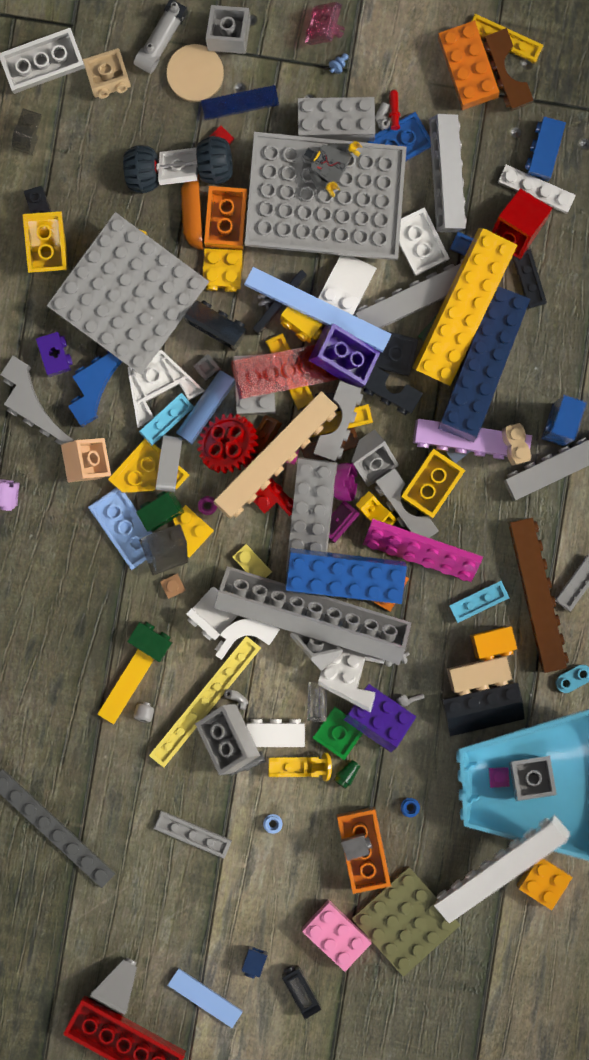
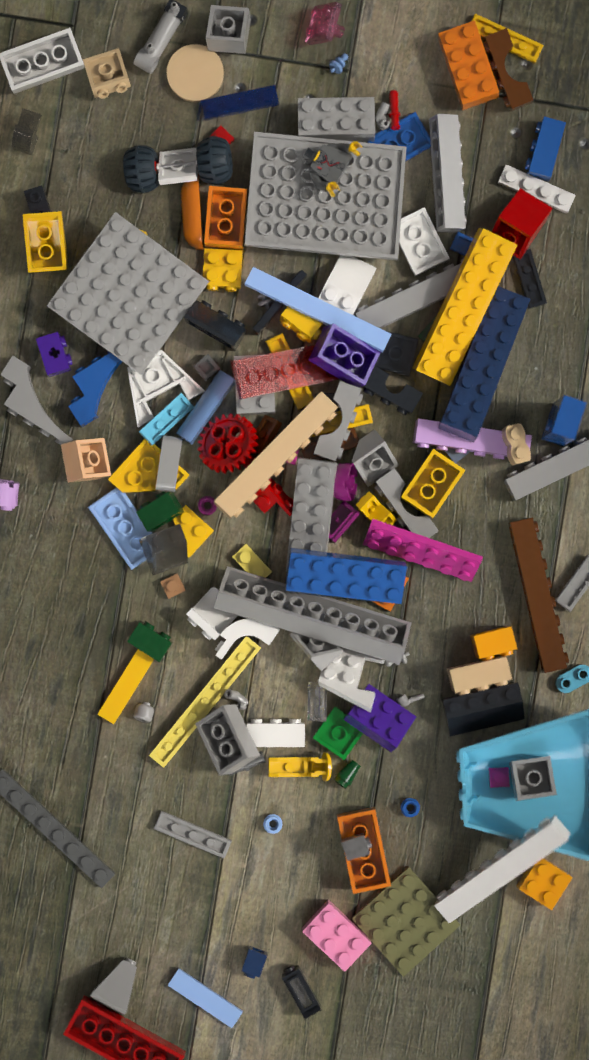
(479, 601): medium azure plate -> none

